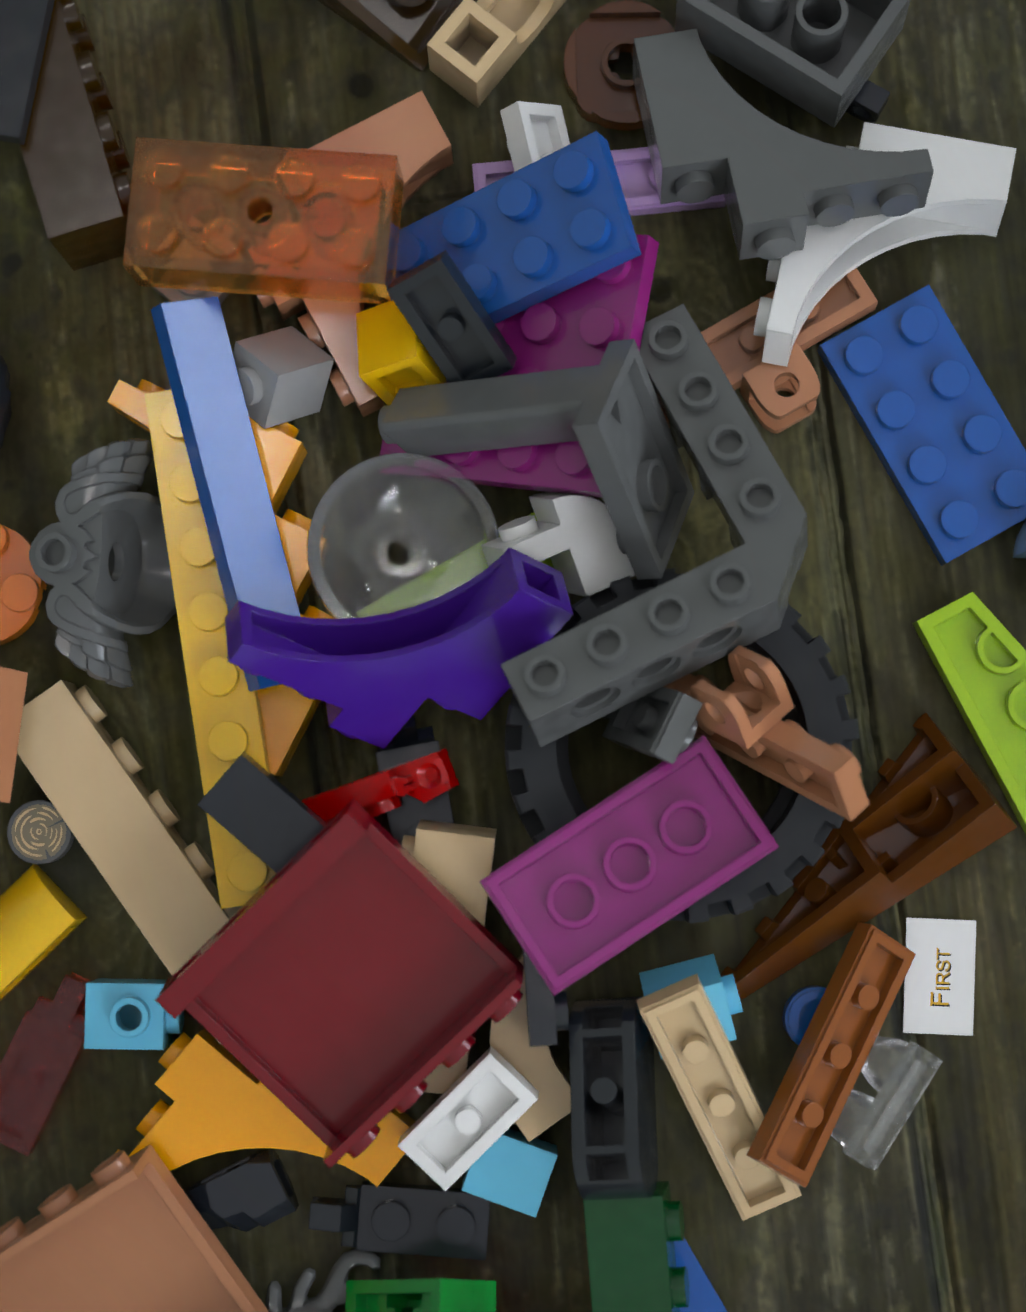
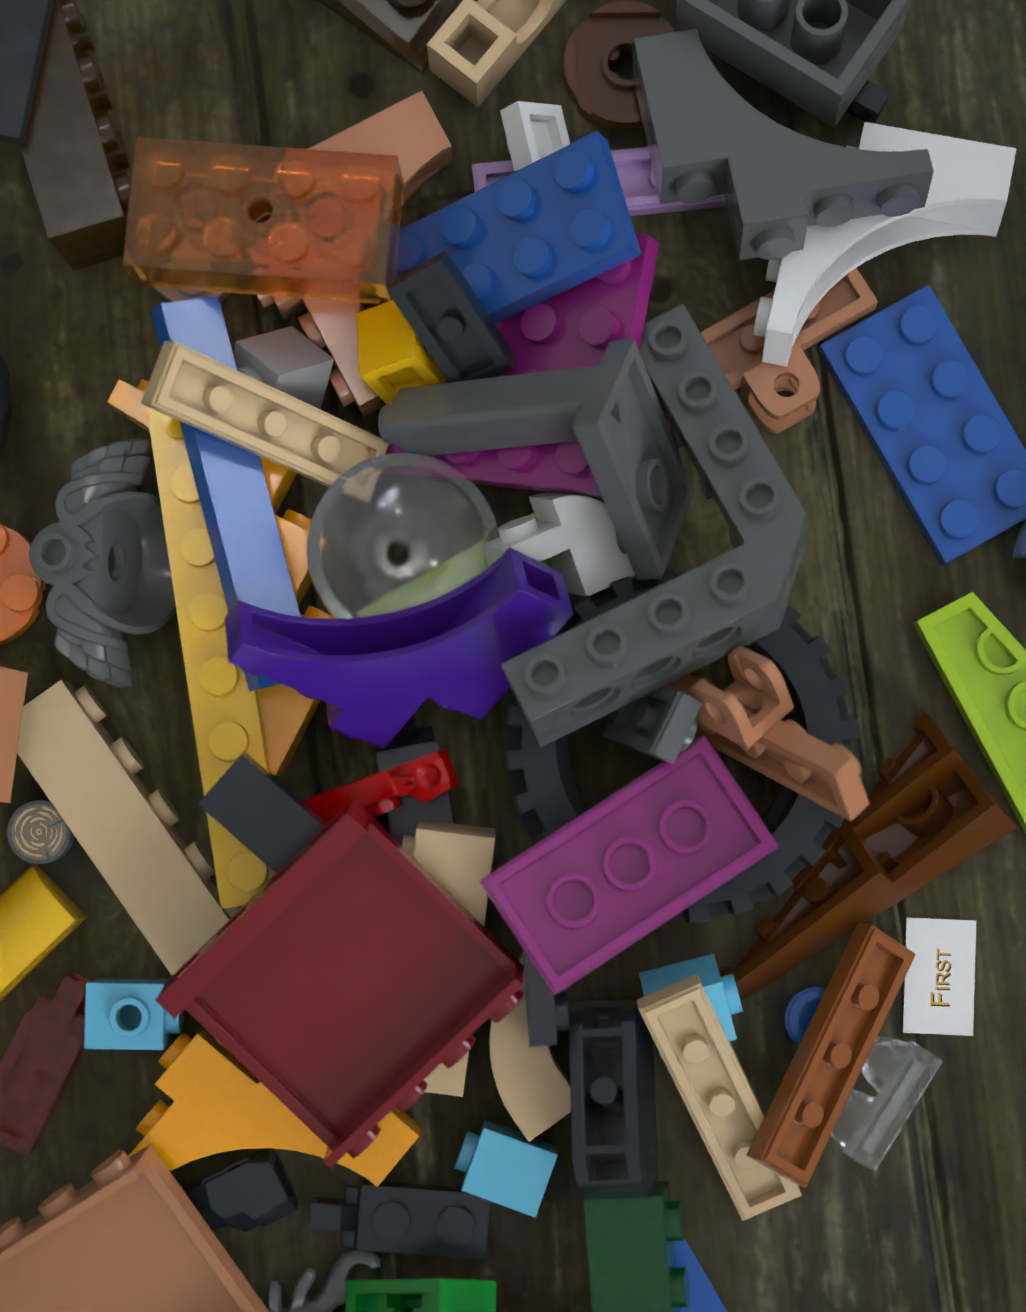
(256, 416): none -> tan tile
(468, 1118): white plate -> none

